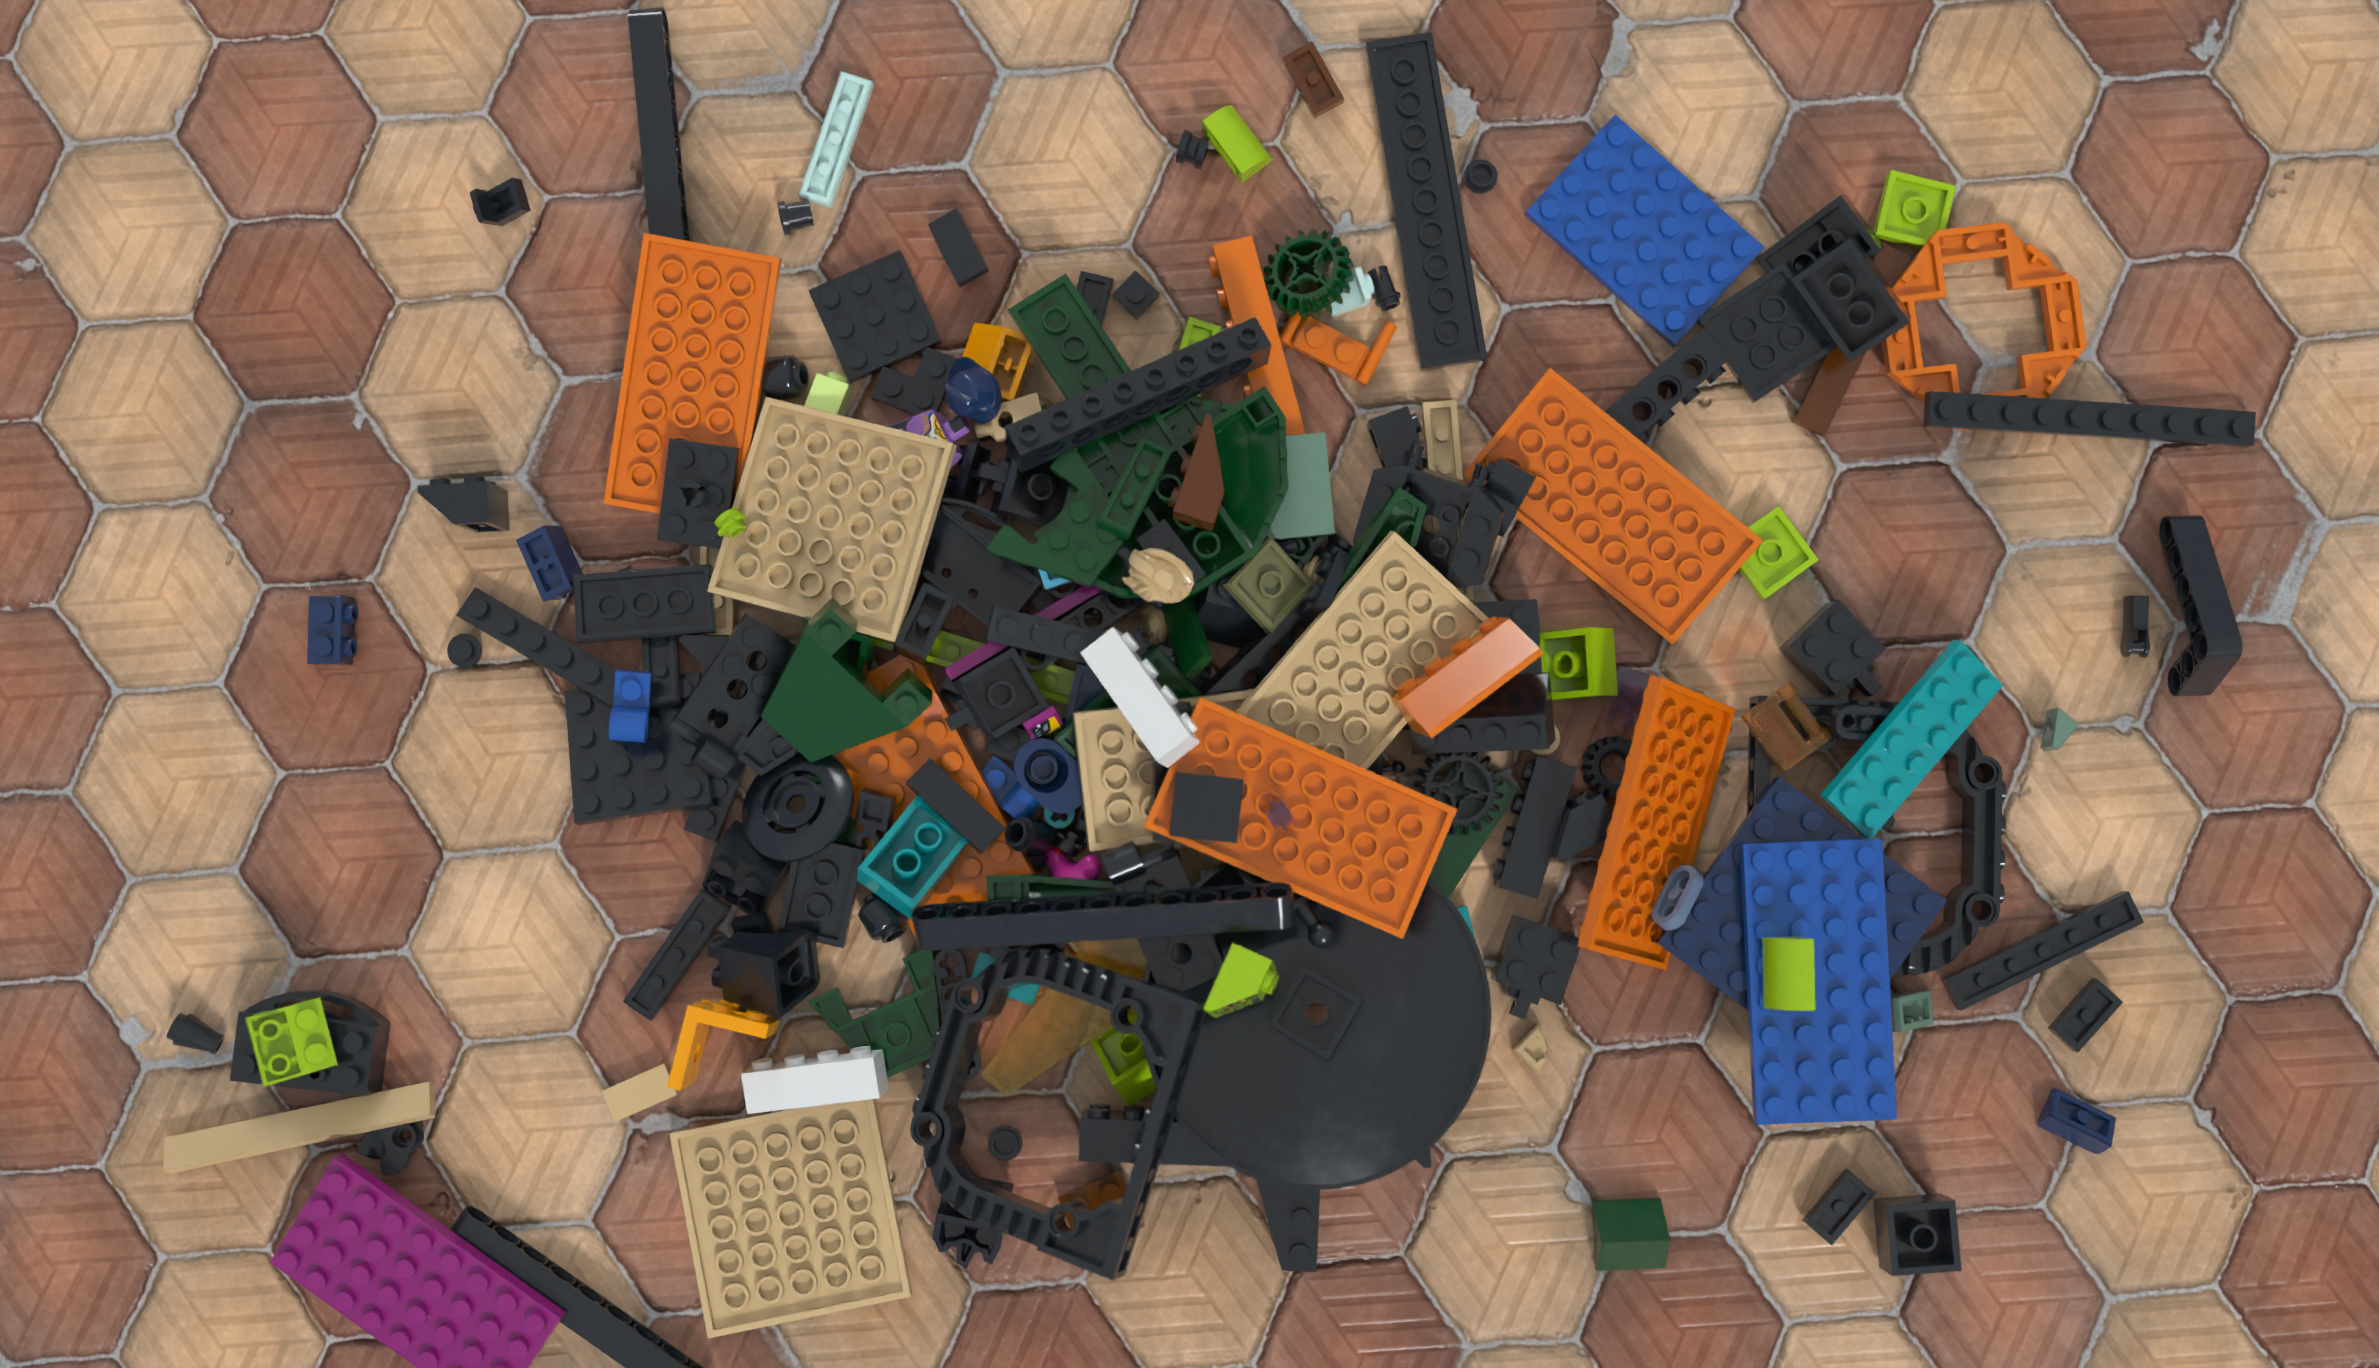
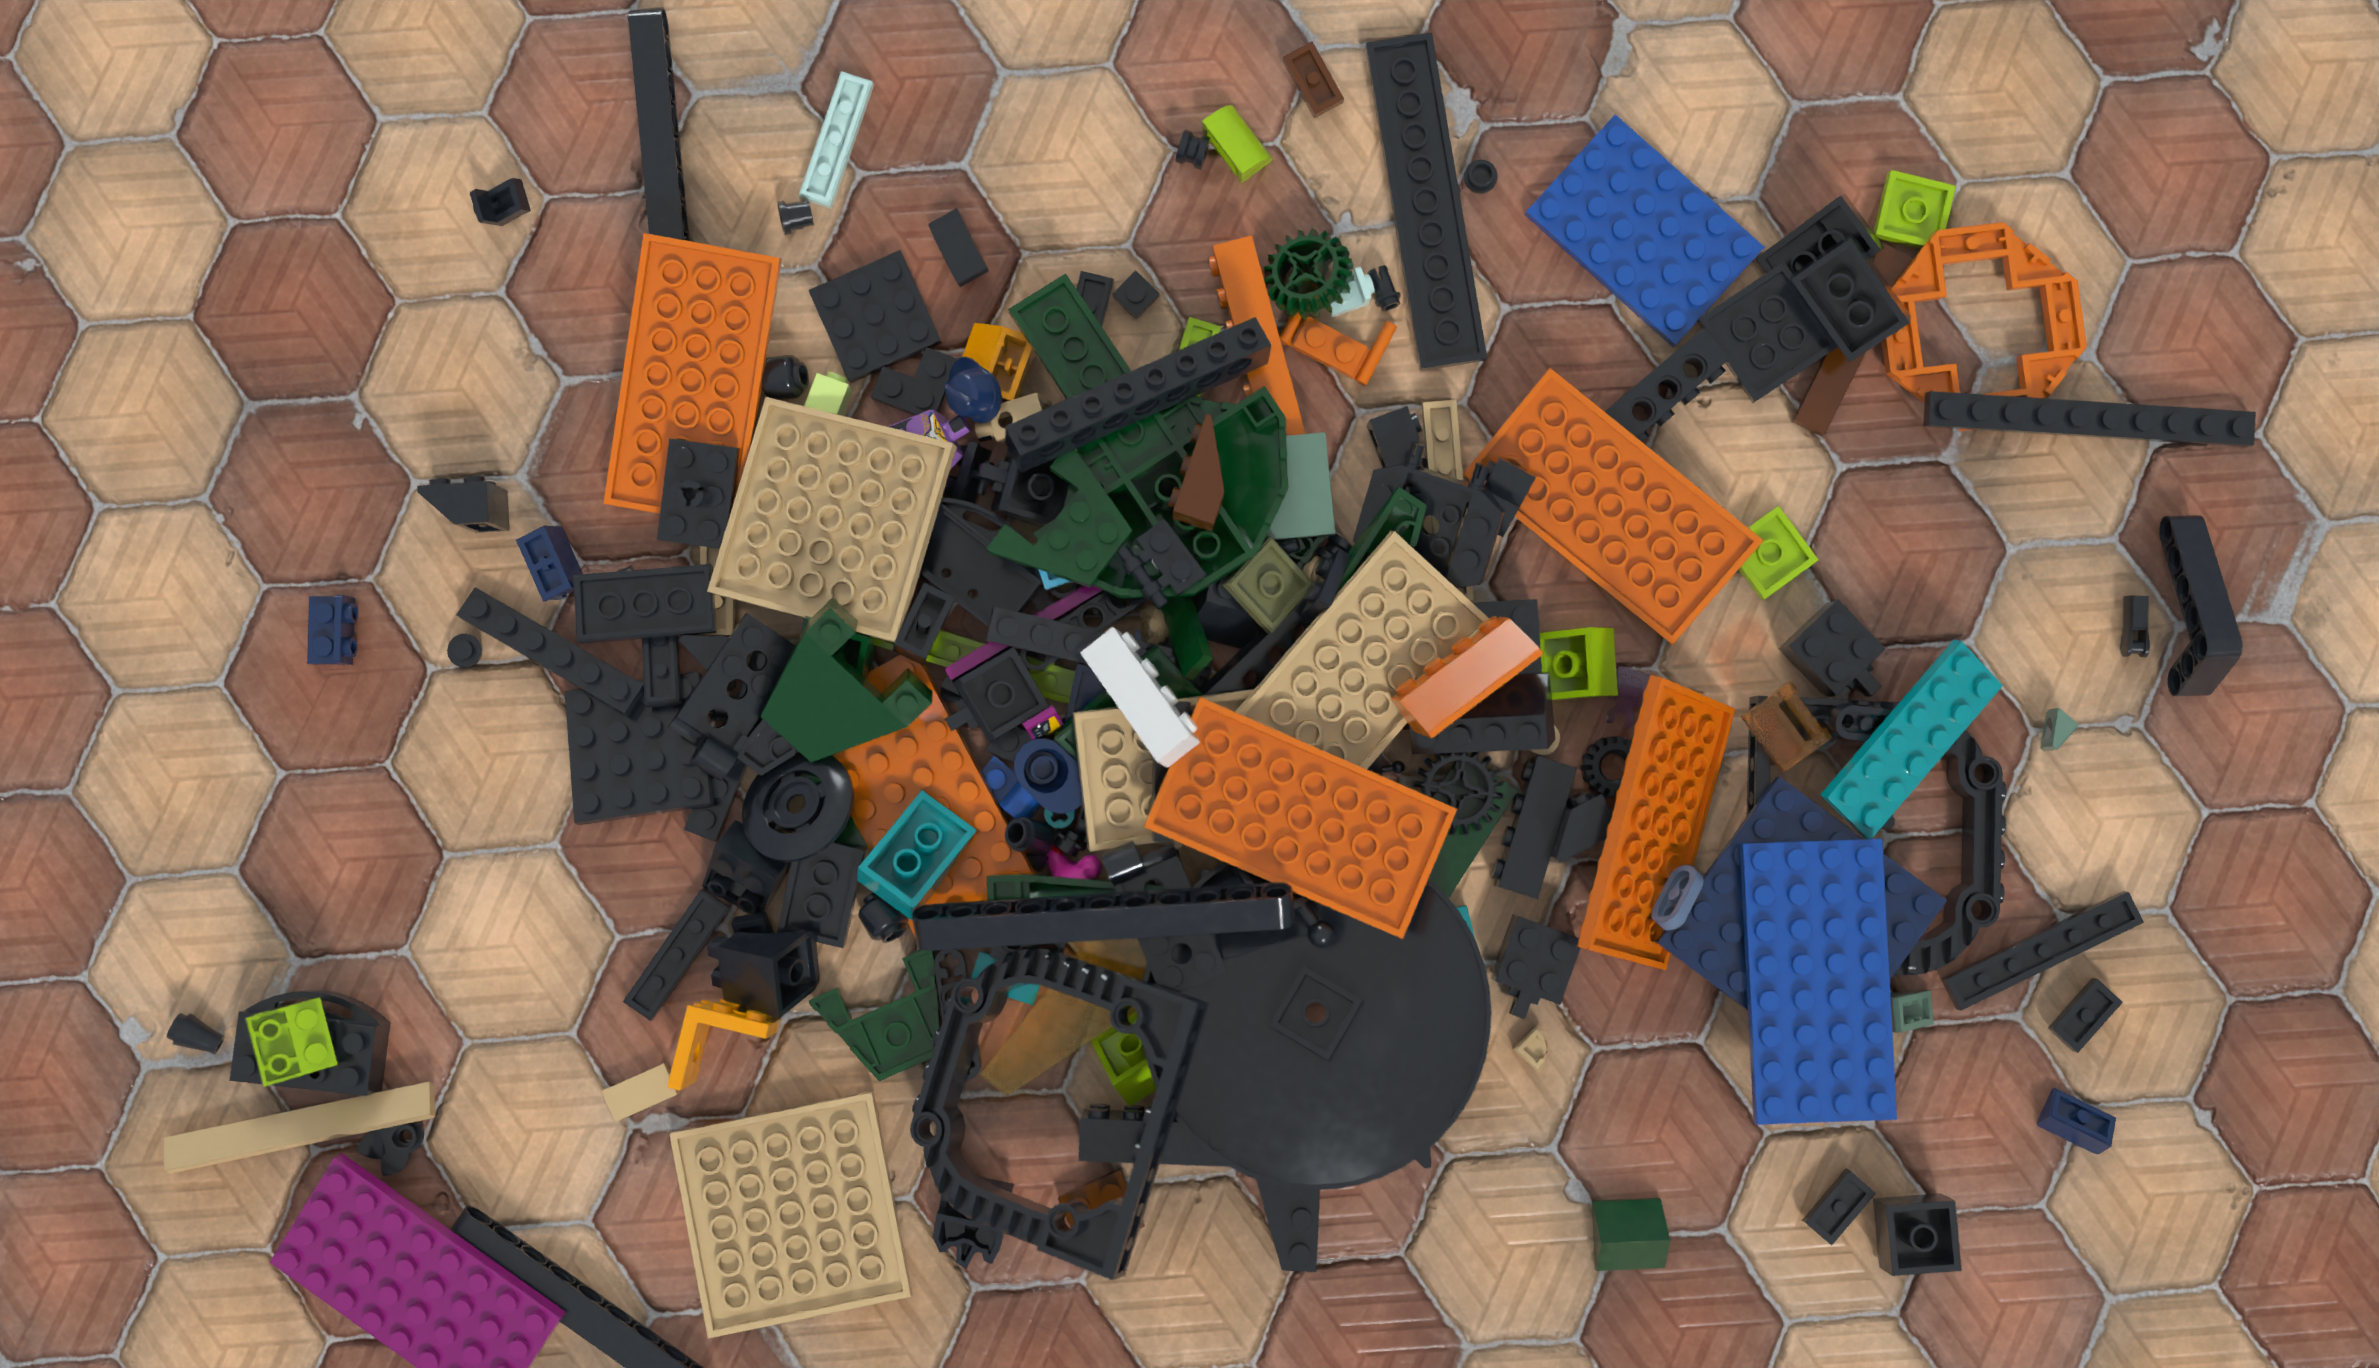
(630, 706): blue plate -> none
(731, 523): lime plate -> none
(815, 1080): white brick -> none
(875, 813): black plate -> none
(955, 806): black tile -> none
(1005, 1143): black plate -> none
(1134, 487): dark green tile -> none
(1159, 576): tan hat -> none
(1206, 807): black piece -> none
(1241, 982): lime slope -> none
(1279, 814): plate -> none
(1788, 973): lime brick -> none

